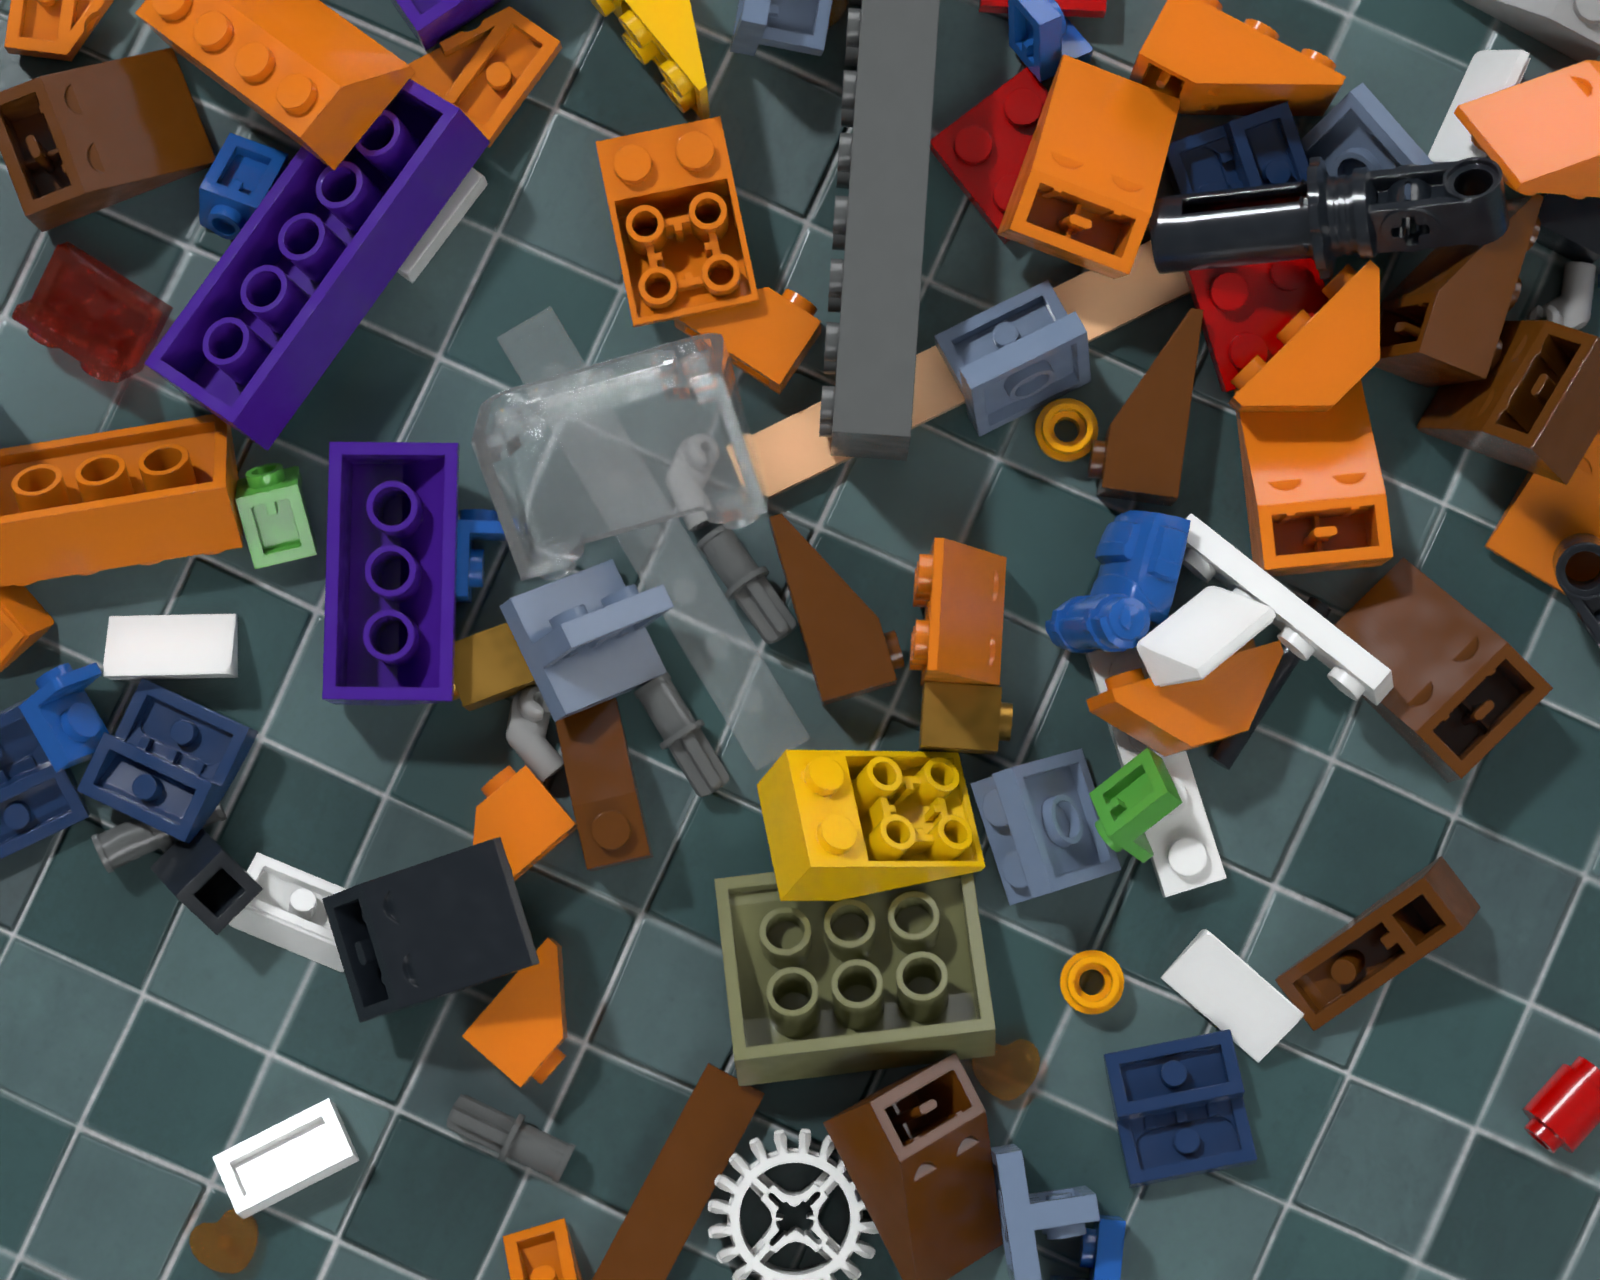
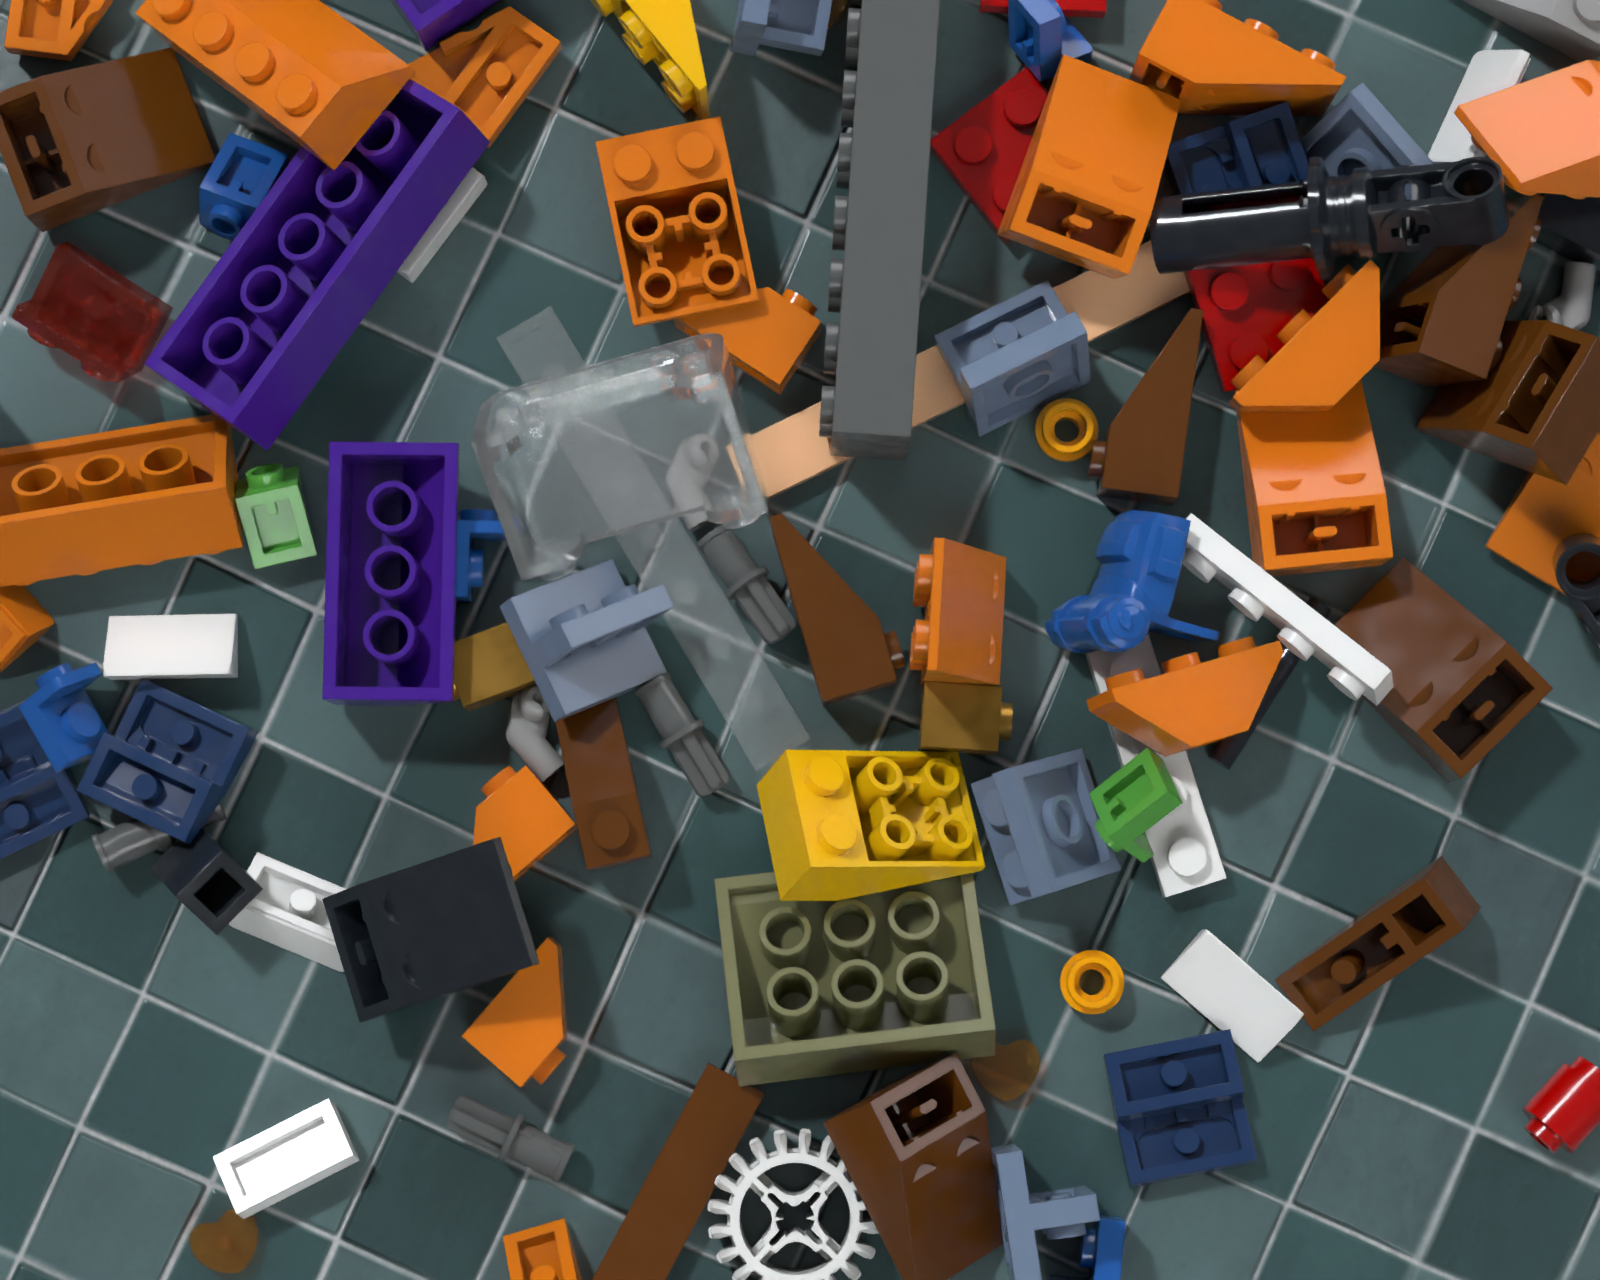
(1201, 635): white slope -> none

